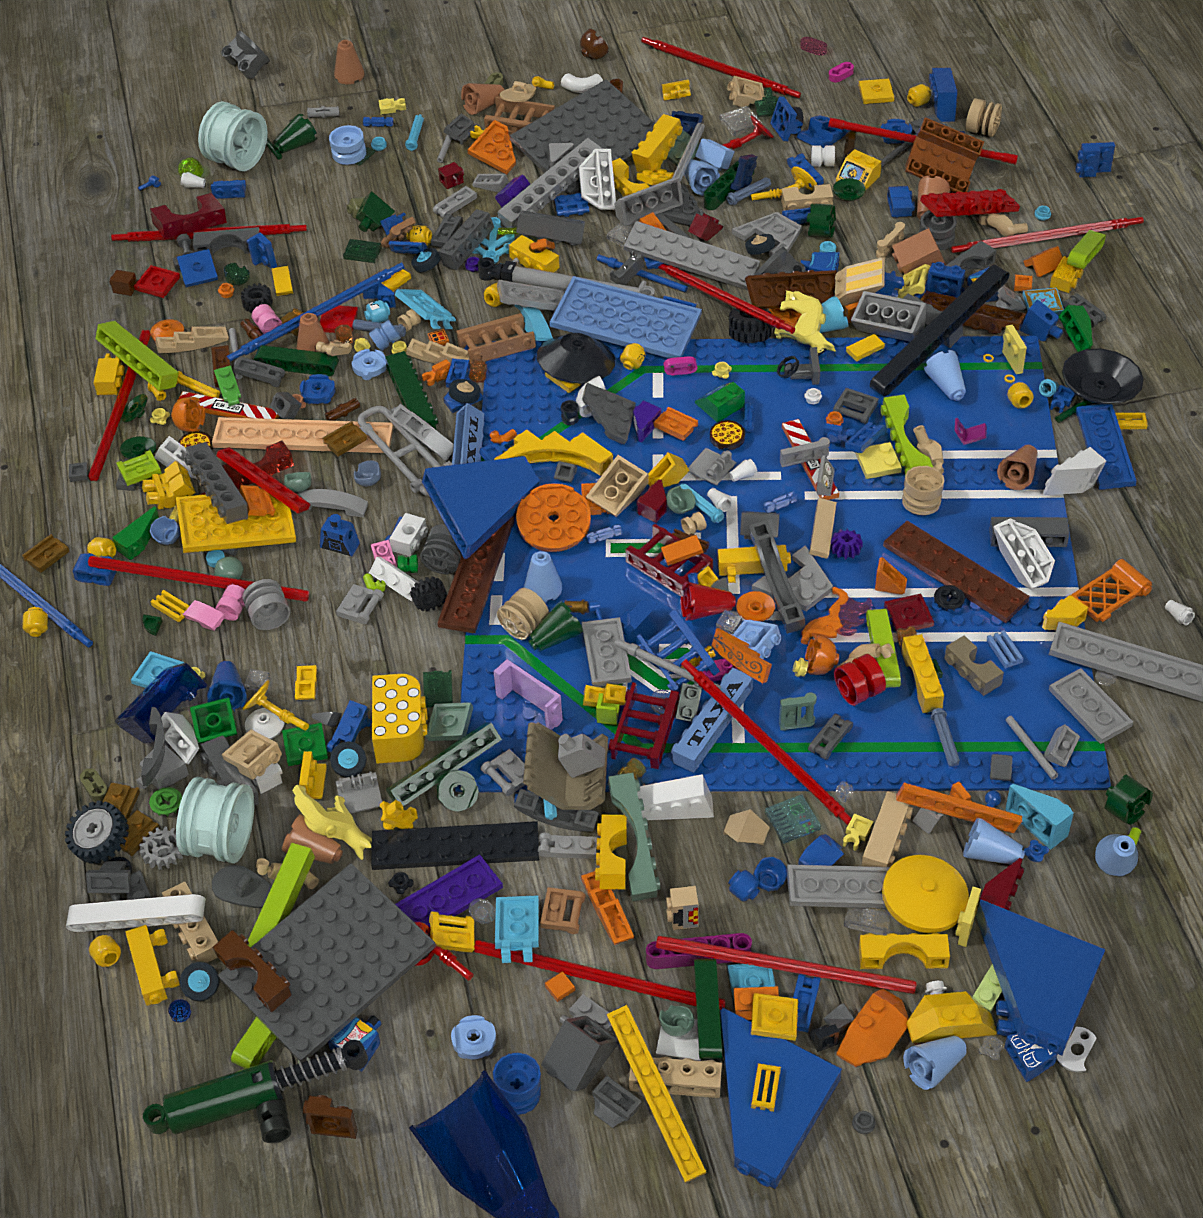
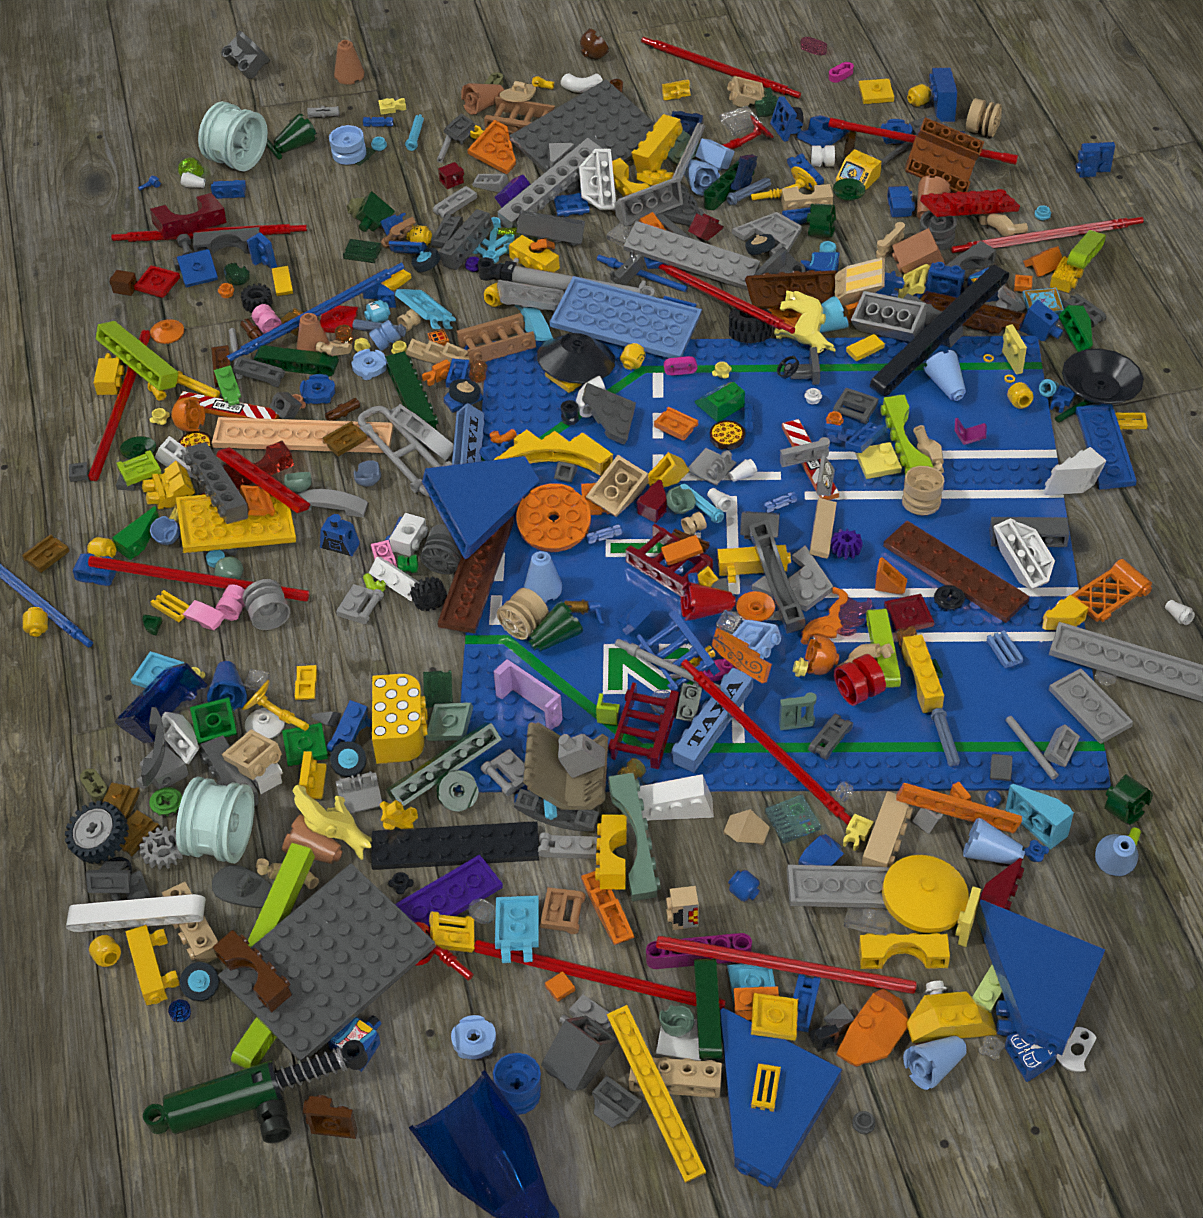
(134, 408): dark green dish -> none
(198, 338): tan slope -> none
(606, 661): light grey plate -> none
(612, 694): yellow slope -> none
(644, 419): dark purple slope -> none
(770, 873): blue hair -> none
(981, 676): dark tan arch -> none
(1018, 468): nougat cone -> none

